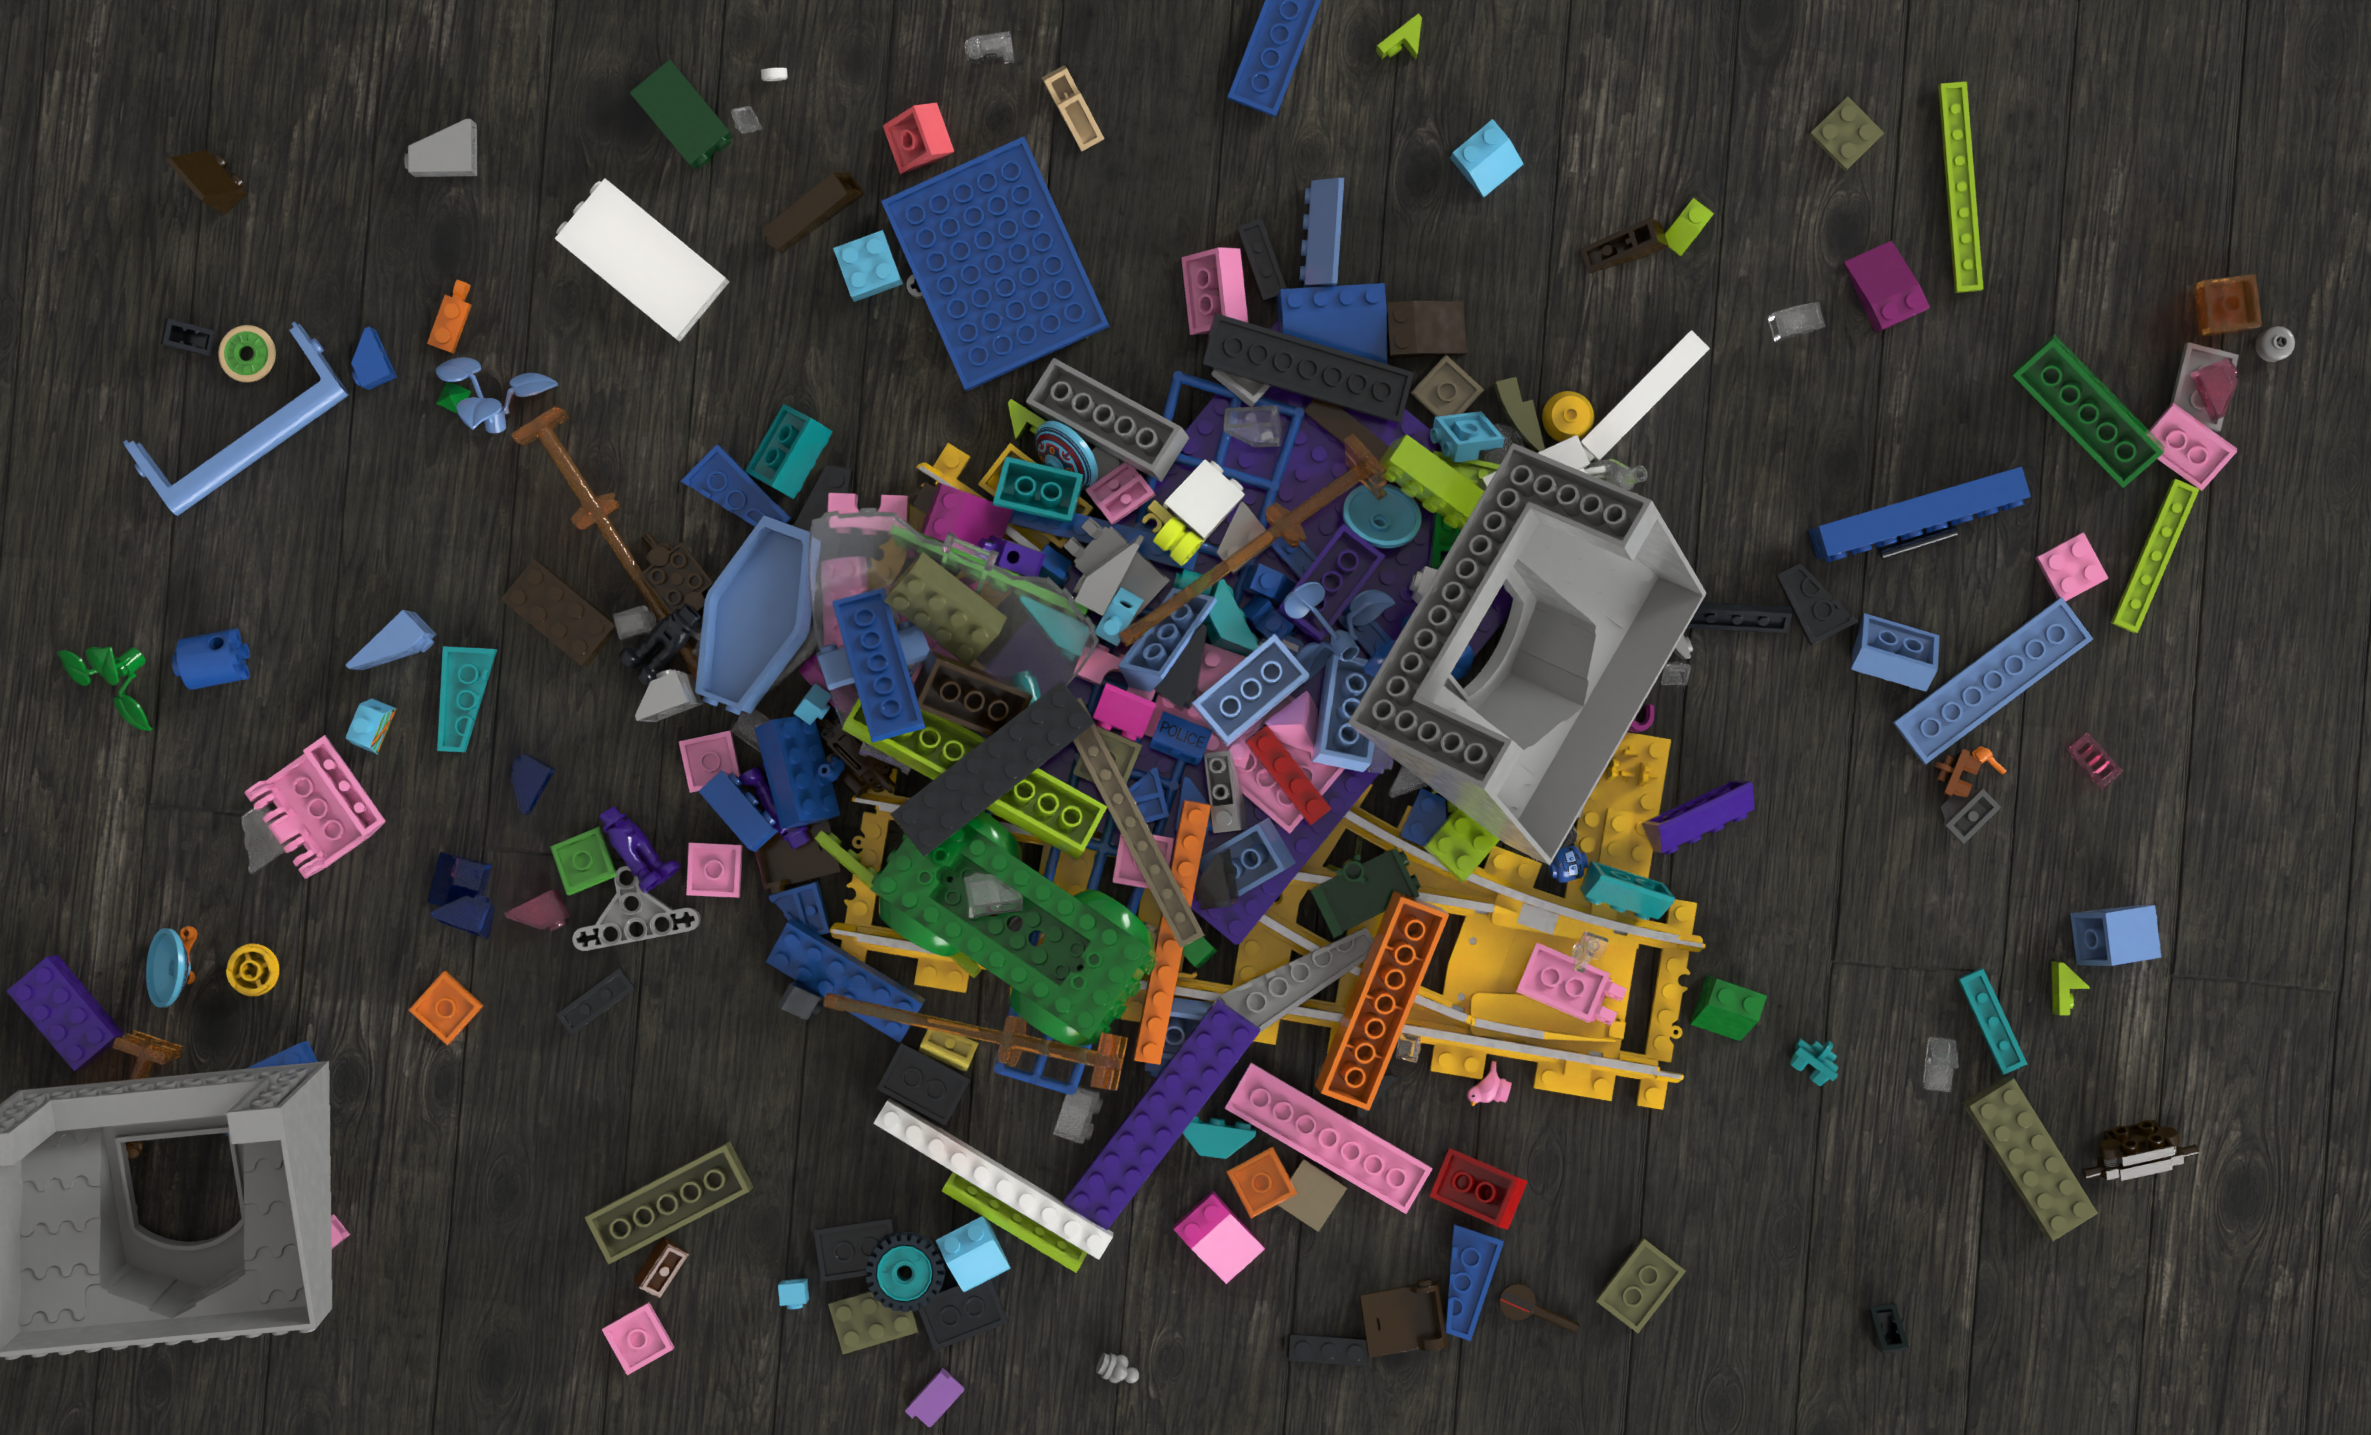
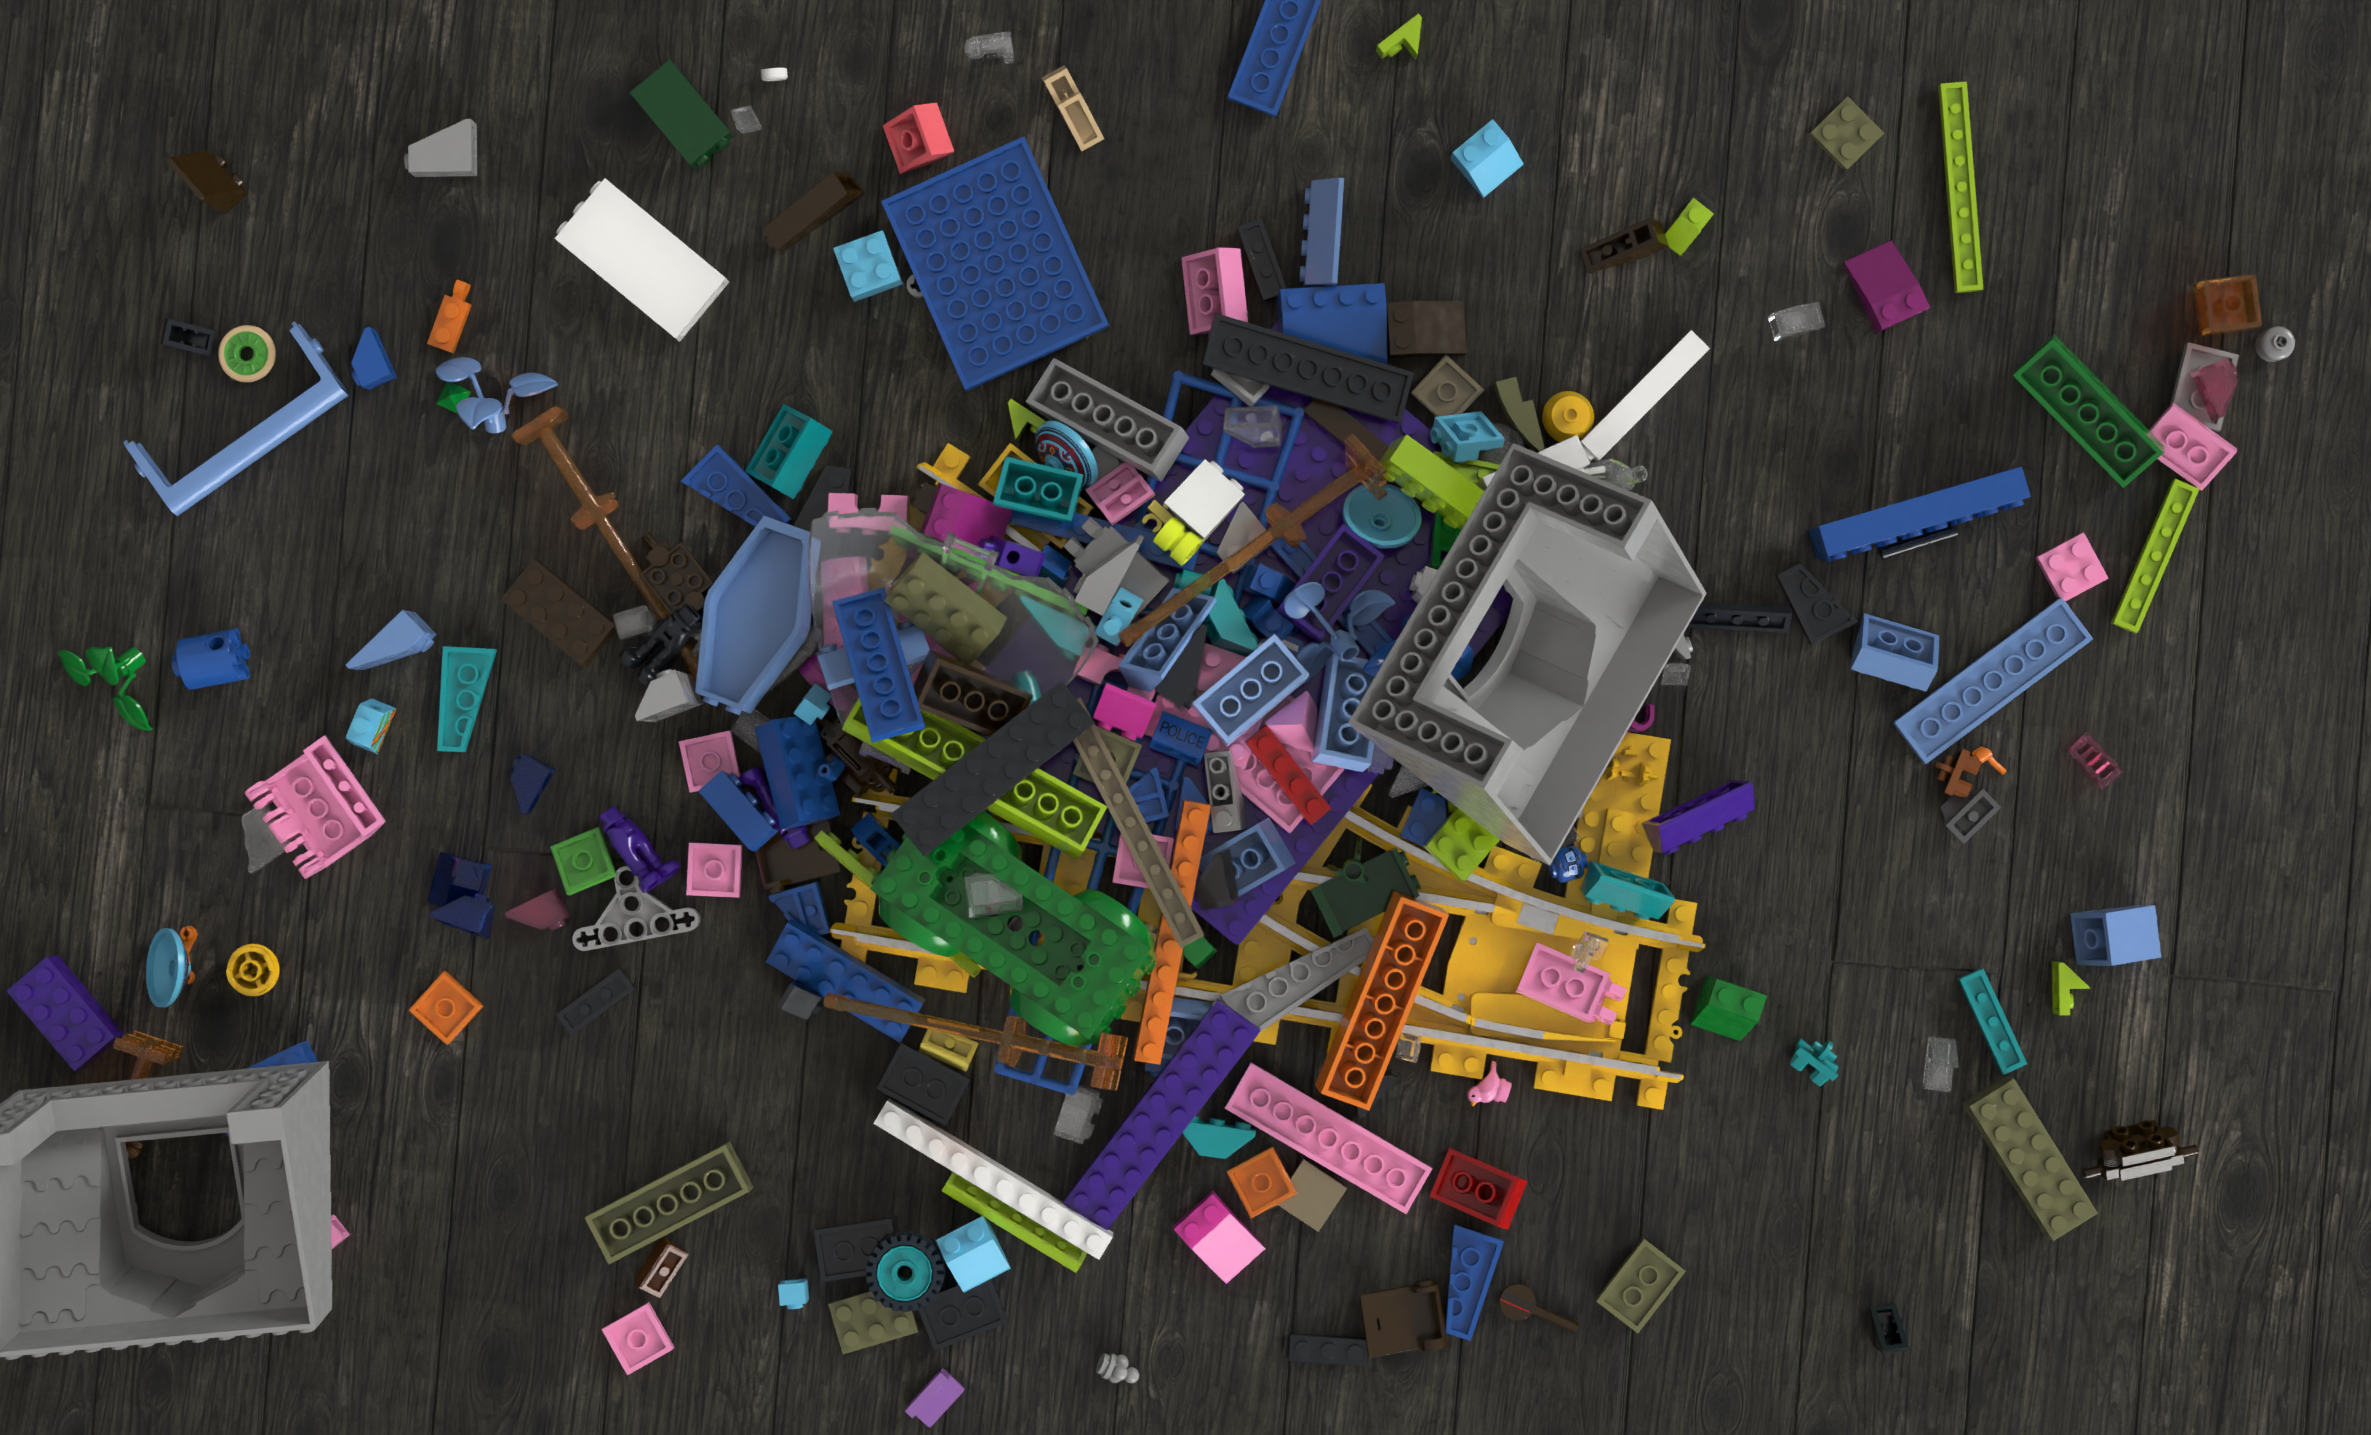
(875, 838): none -> blue slope

